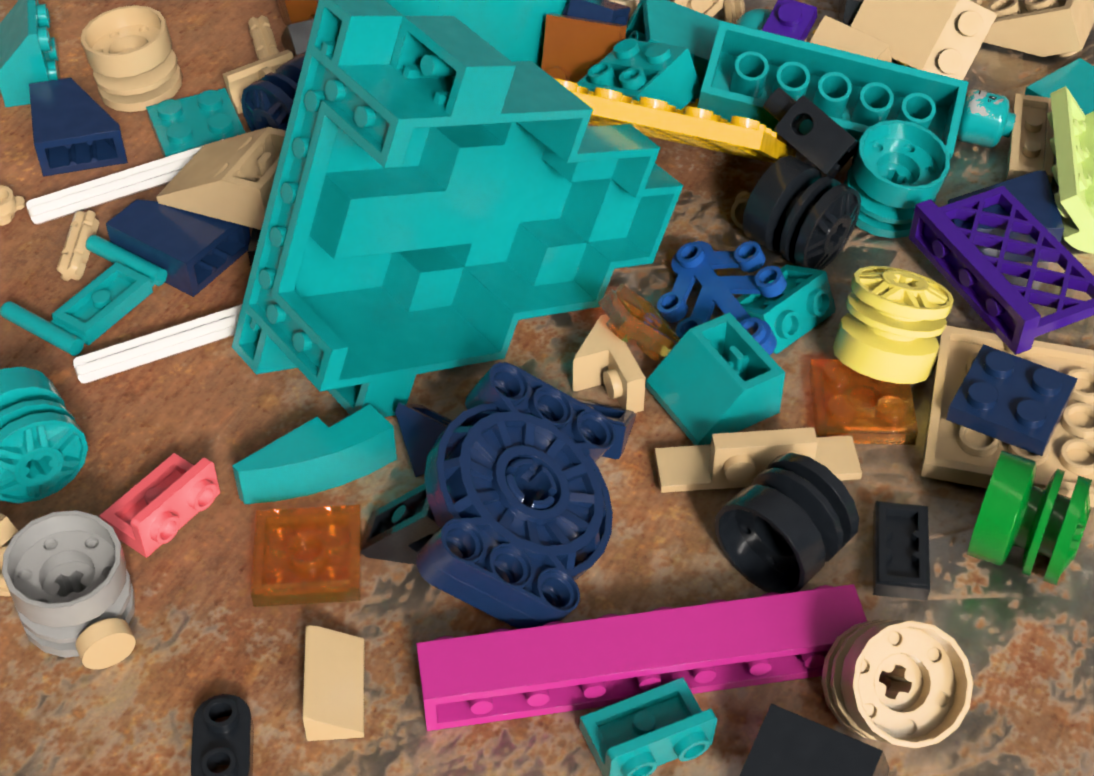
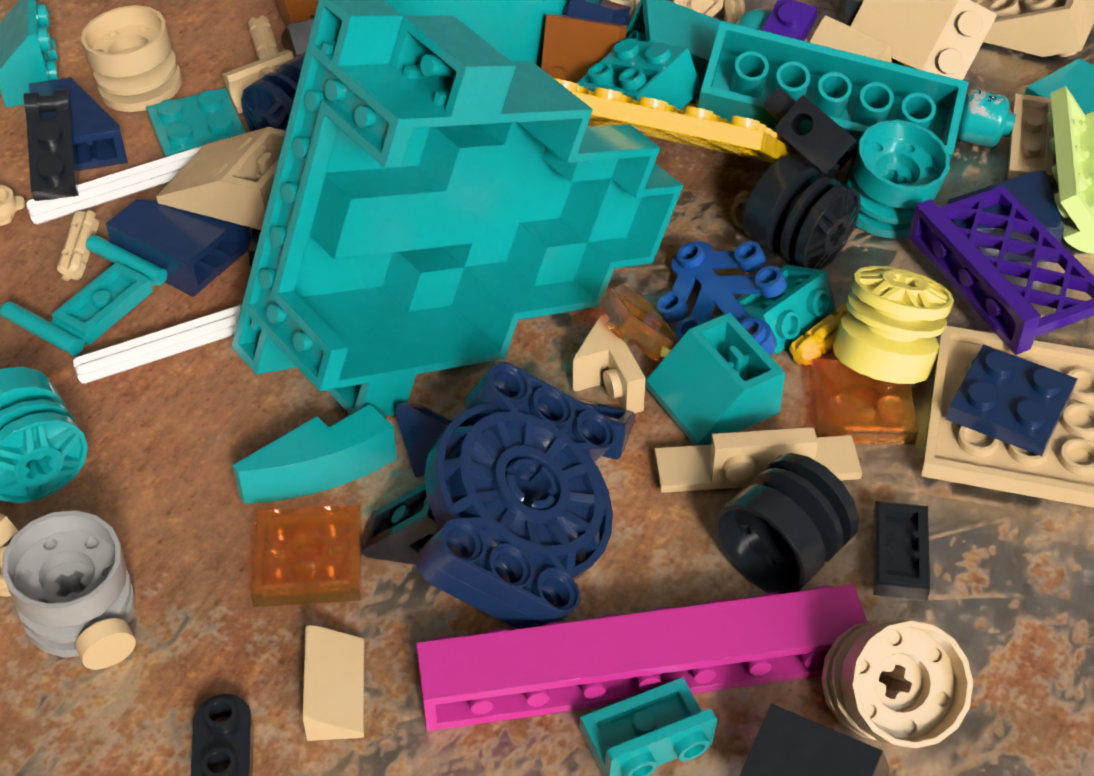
(51, 146): none -> black plate
(162, 503): coral bracket -> none
(817, 339): none -> yellow axle
(1030, 517): green wheel -> none

